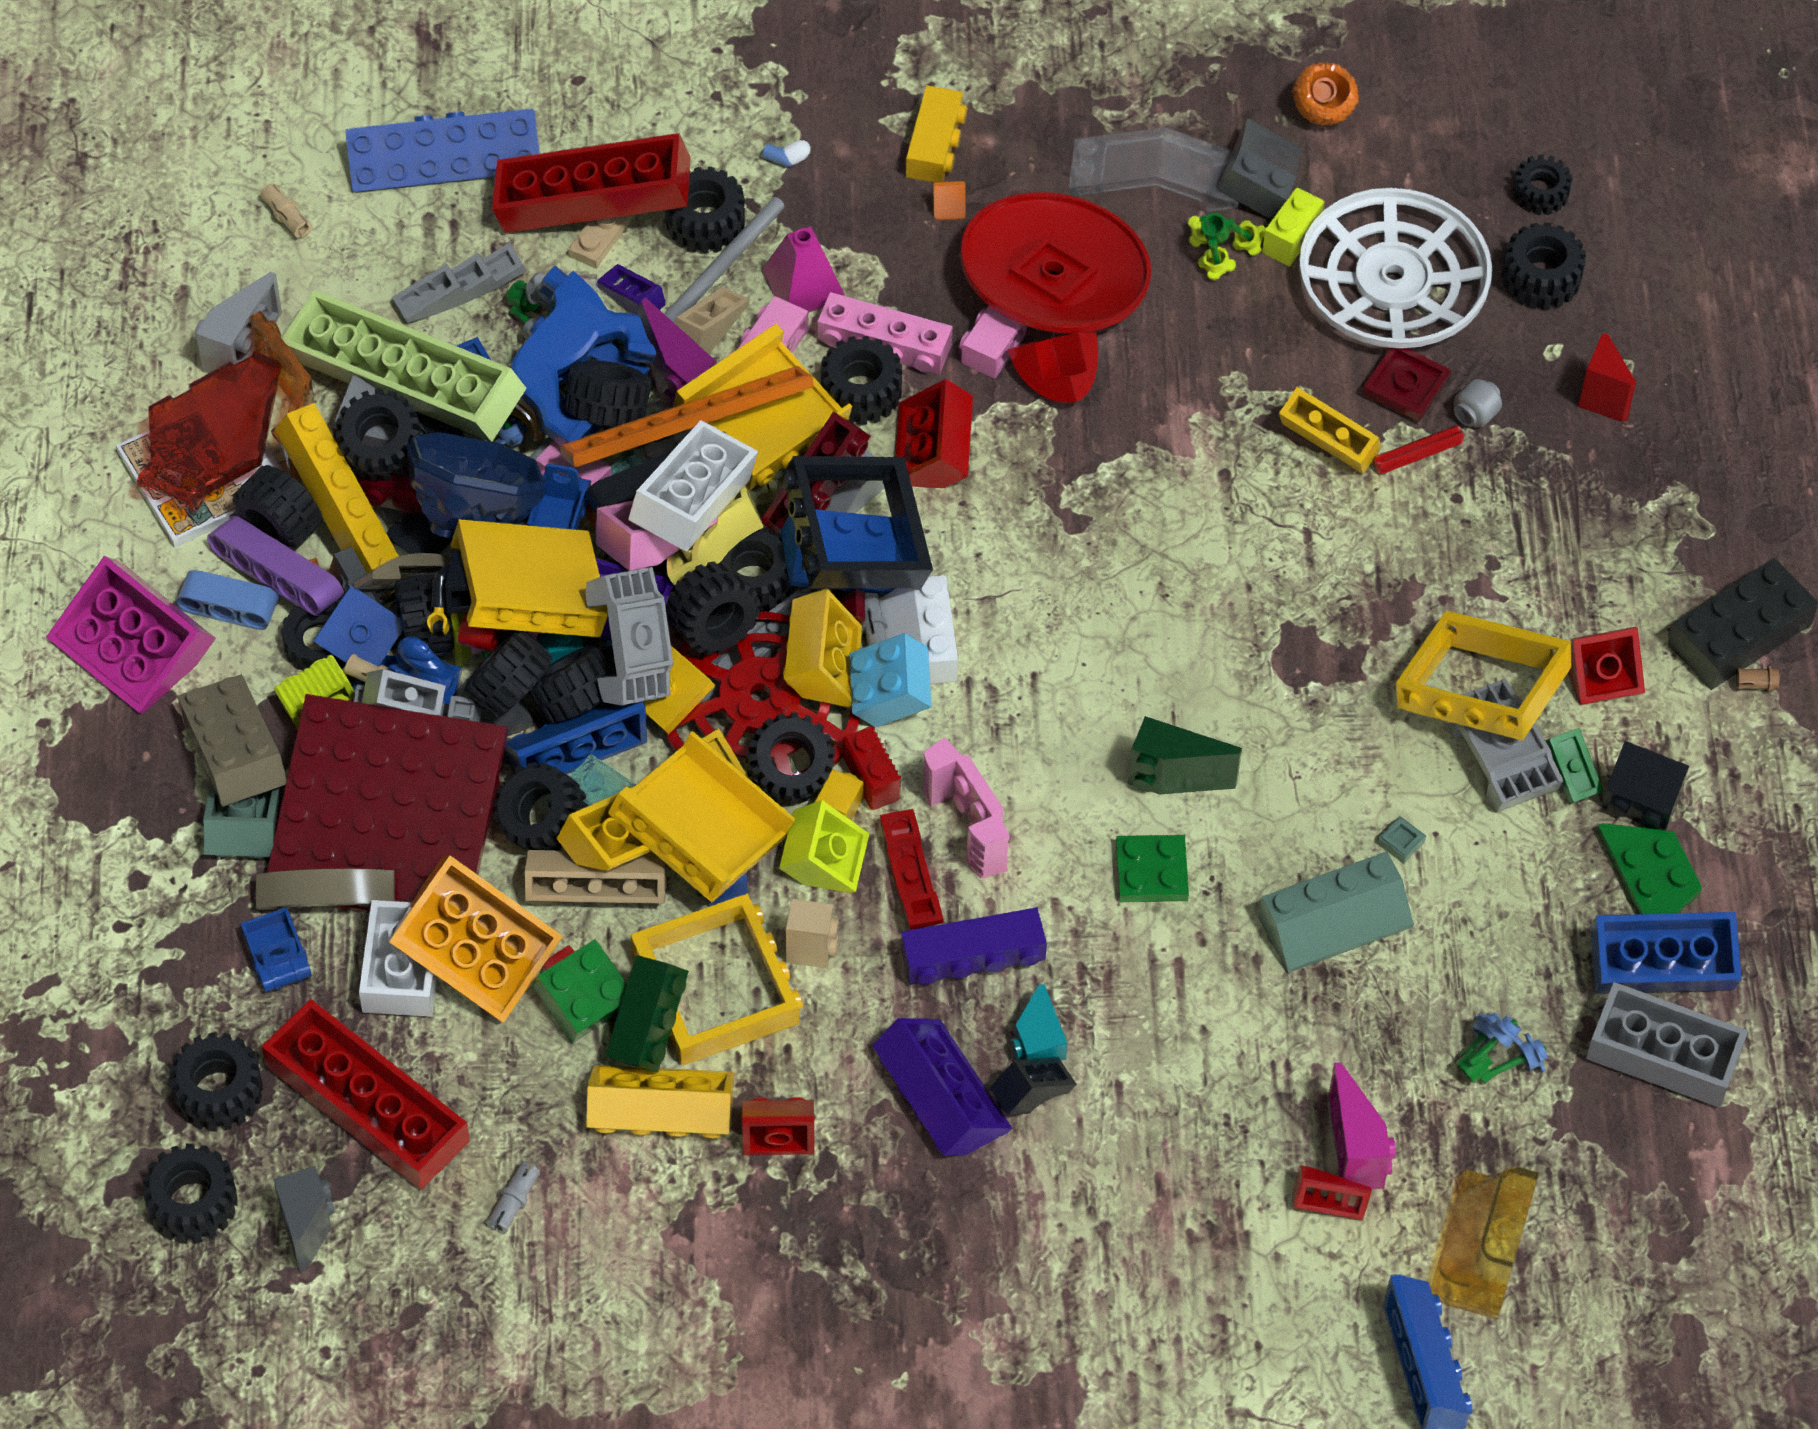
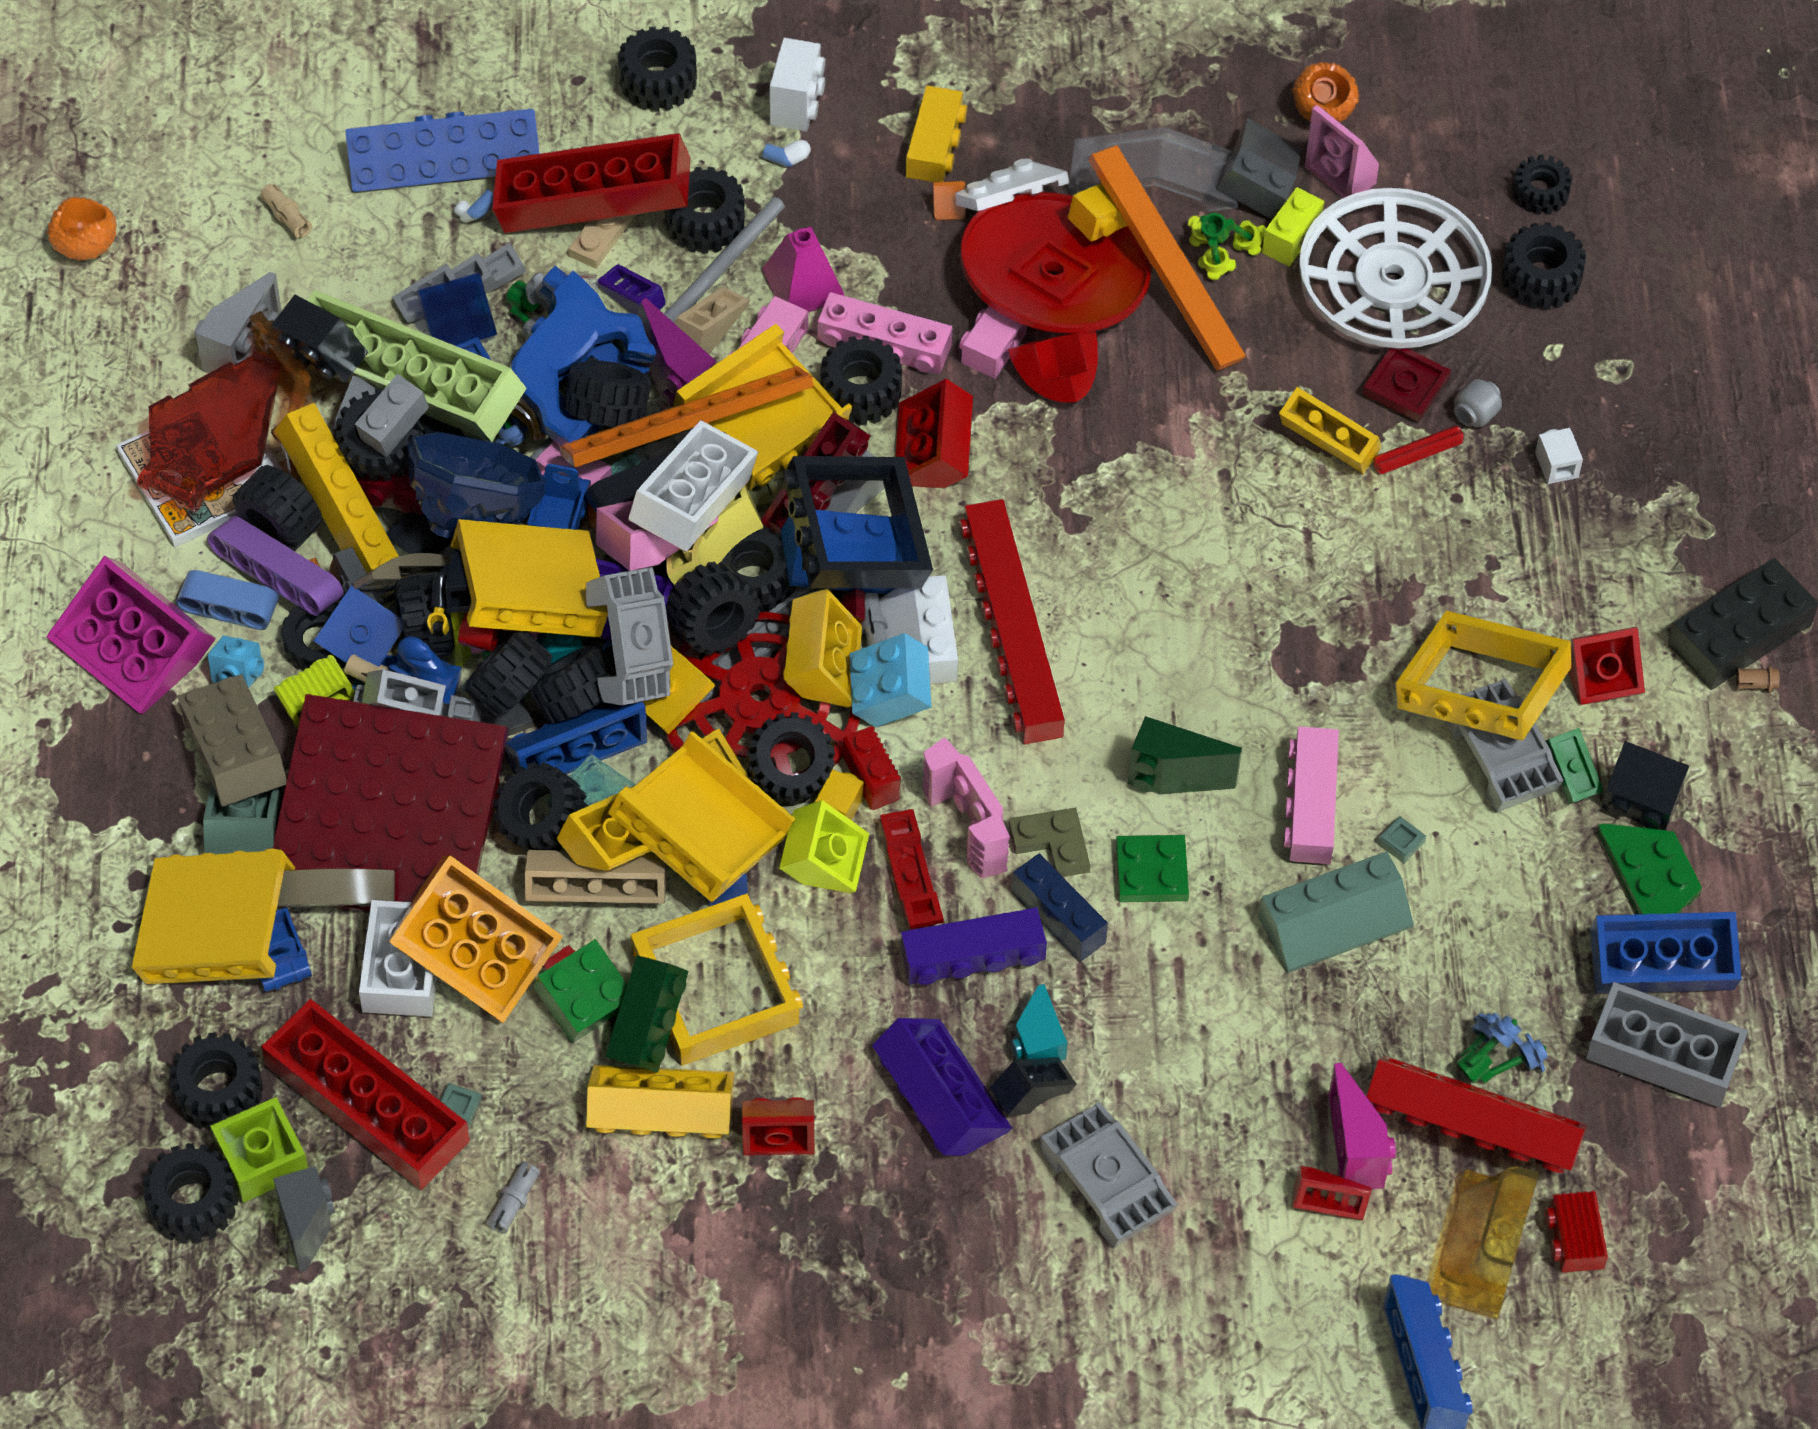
(81, 228): none -> orange hair
(210, 917): none -> yellow panel
(235, 657): none -> medium azure brick
(259, 1148): none -> lime slope
(319, 339): none -> black brick
(391, 415): none -> light grey brick
(457, 310): none -> clear blue plate
(462, 1101): none -> sand green tile
(477, 209): none -> medium blue arm
(660, 87): none -> black tyre
(796, 84): none -> white brick
(811, 933): tan brick -> none
(1002, 184): none -> white wing
(1013, 622): none -> red brick
(1055, 831): none -> olive plate
(1060, 907): none -> dark blue brick
(1095, 213): none -> yellow brick
(1109, 1173): none -> light grey plate
(1167, 258): none -> orange tile
(1313, 795): none -> bright pink brick
(1339, 156): none -> bright pink slope
(1477, 1113): none -> red brick
(1558, 455): none -> white brick
(1577, 1232): none -> red brick
(1607, 383): red slope -> none

